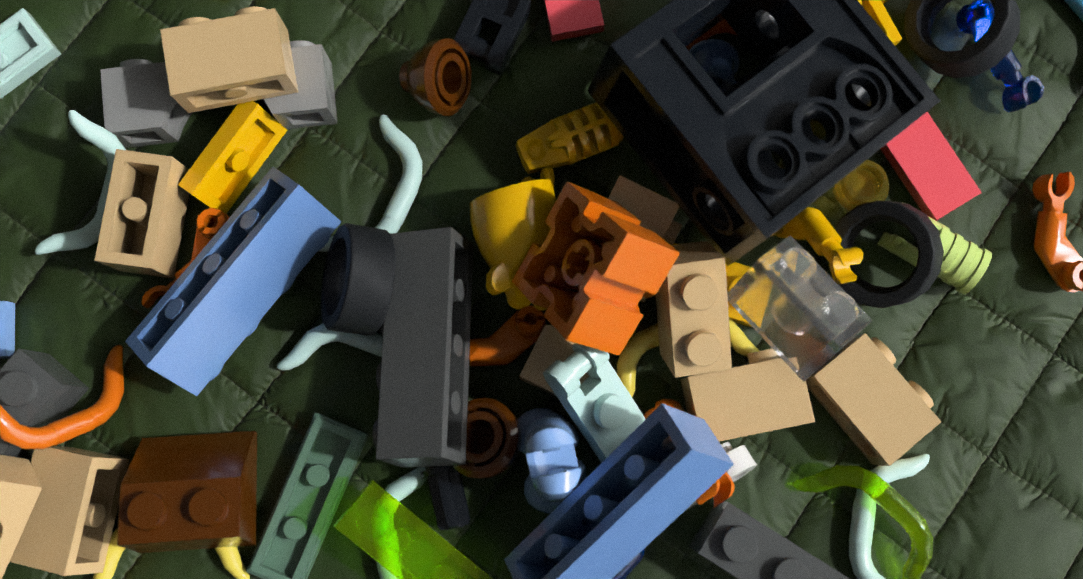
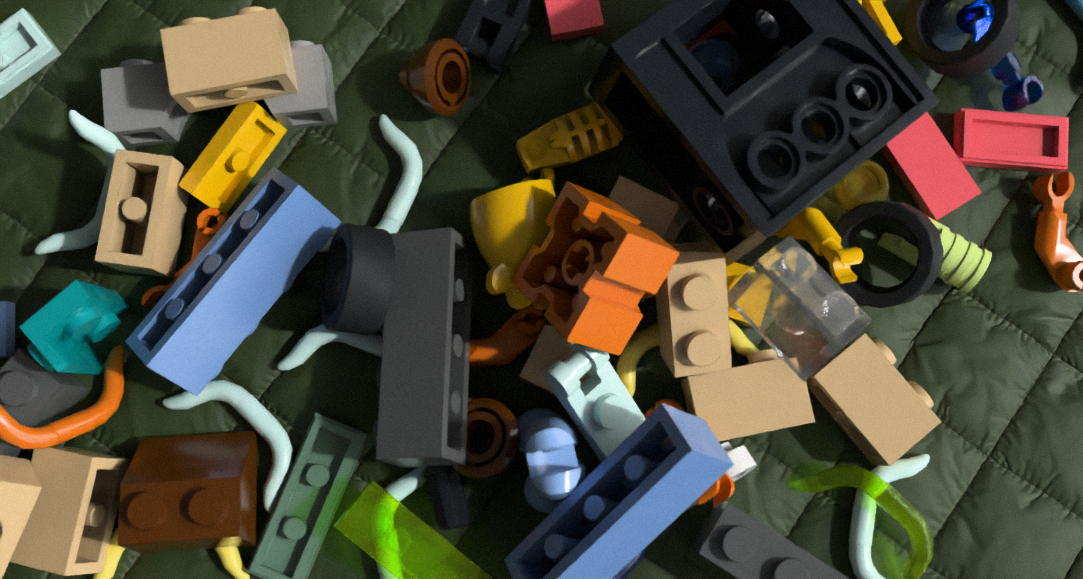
(69, 323): none -> teal bracket
(258, 418): none -> light aqua animal
(1011, 140): none -> coral tile

